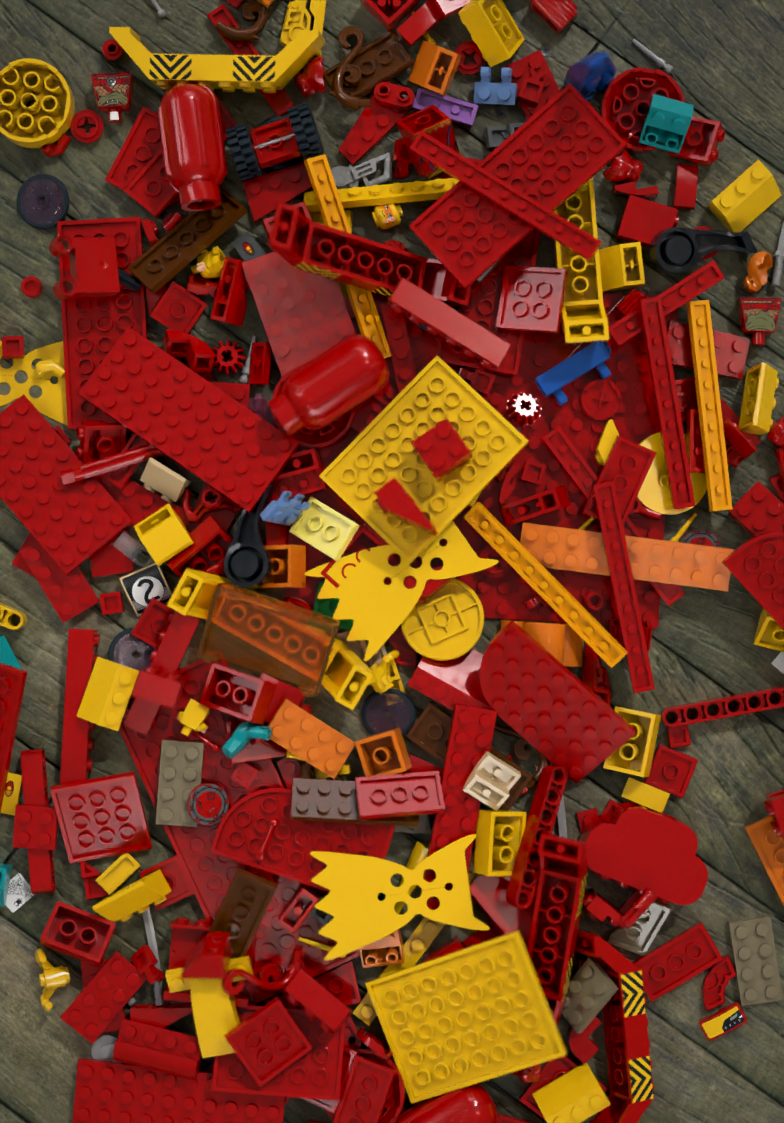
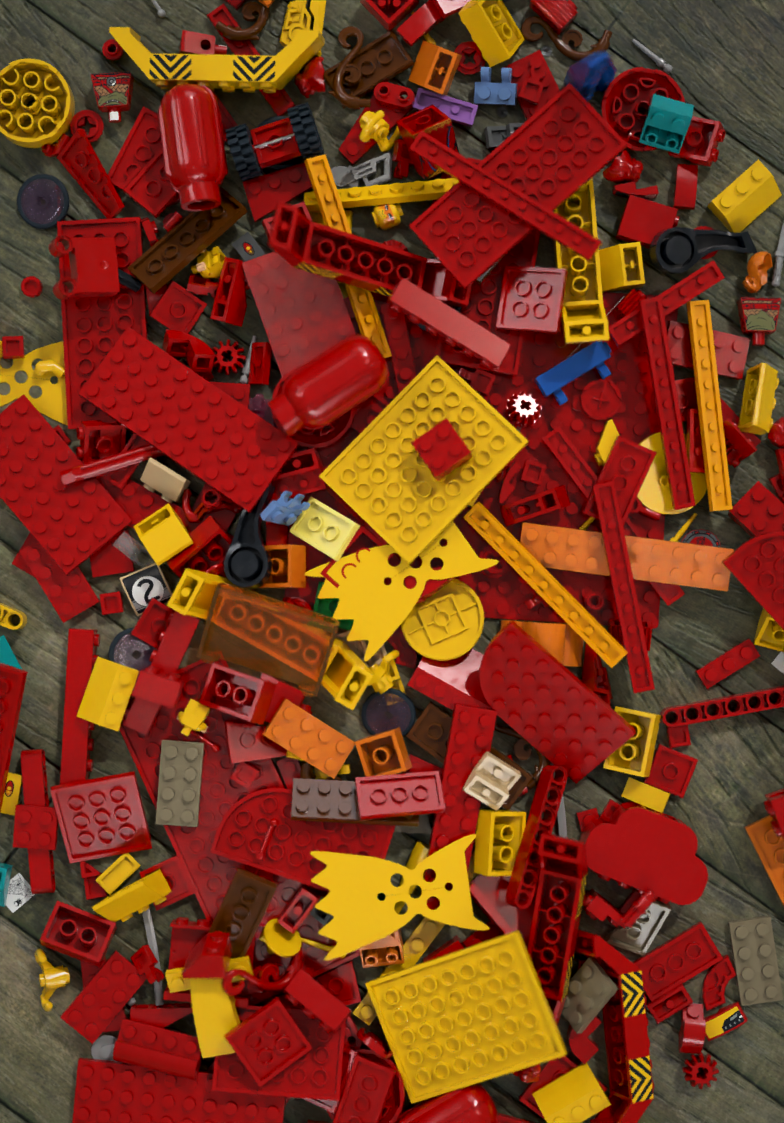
(89, 173): none -> red wing
(196, 42): none -> red torso
(207, 803): tile -> none
(242, 736): teal arm -> none
(280, 939): none -> yellow shield
(376, 128): none -> yellow piece
(399, 504): red slope -> none
(569, 36): none -> reddish brown plant
(669, 1003): none -> red slope
(692, 1029): none -> red brick
(692, 1072): none -> red gear
(727, 663): none -> red plate

